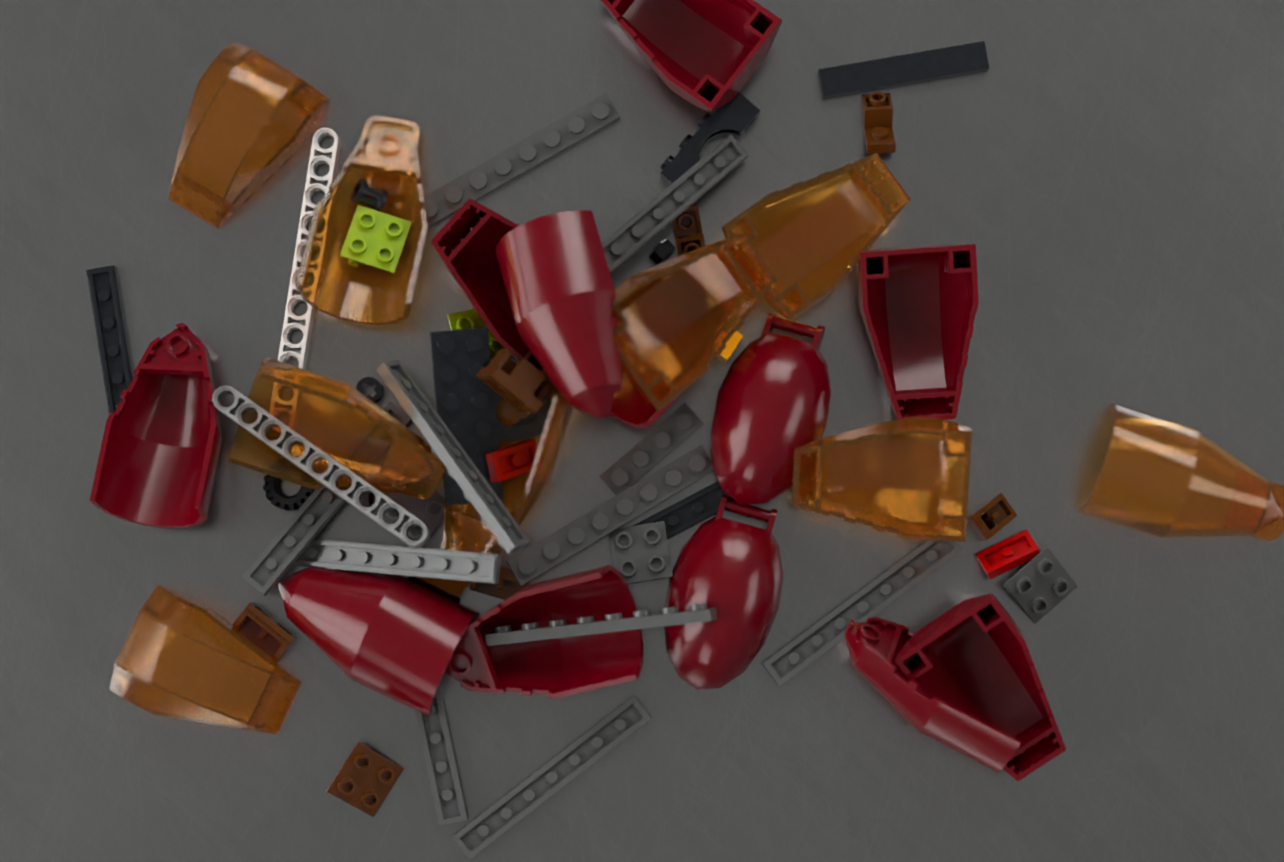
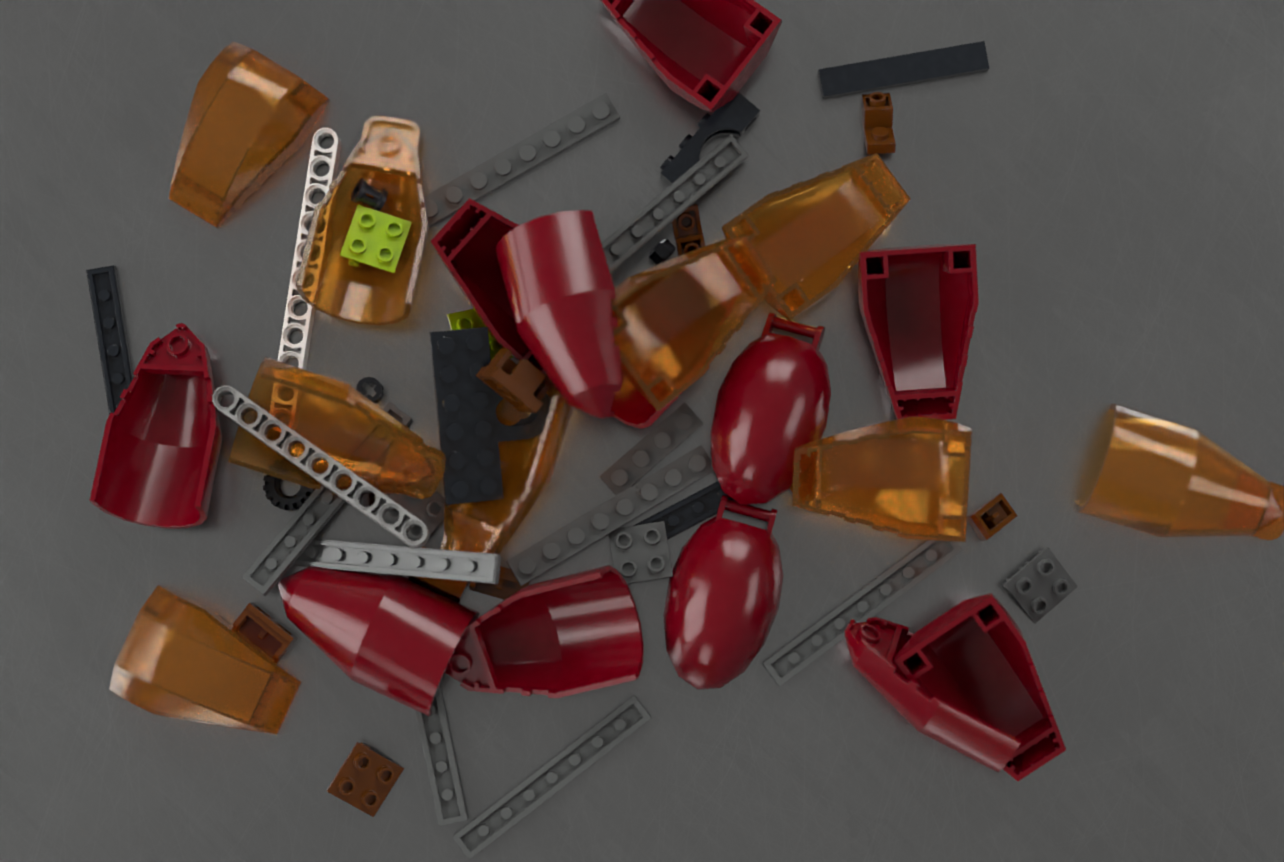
(453, 456): dark grey plate -> none
(511, 460): red plate -> none
(612, 623): dark grey plate -> none
(732, 345): yellow plate -> none
(1008, 554): red plate -> none

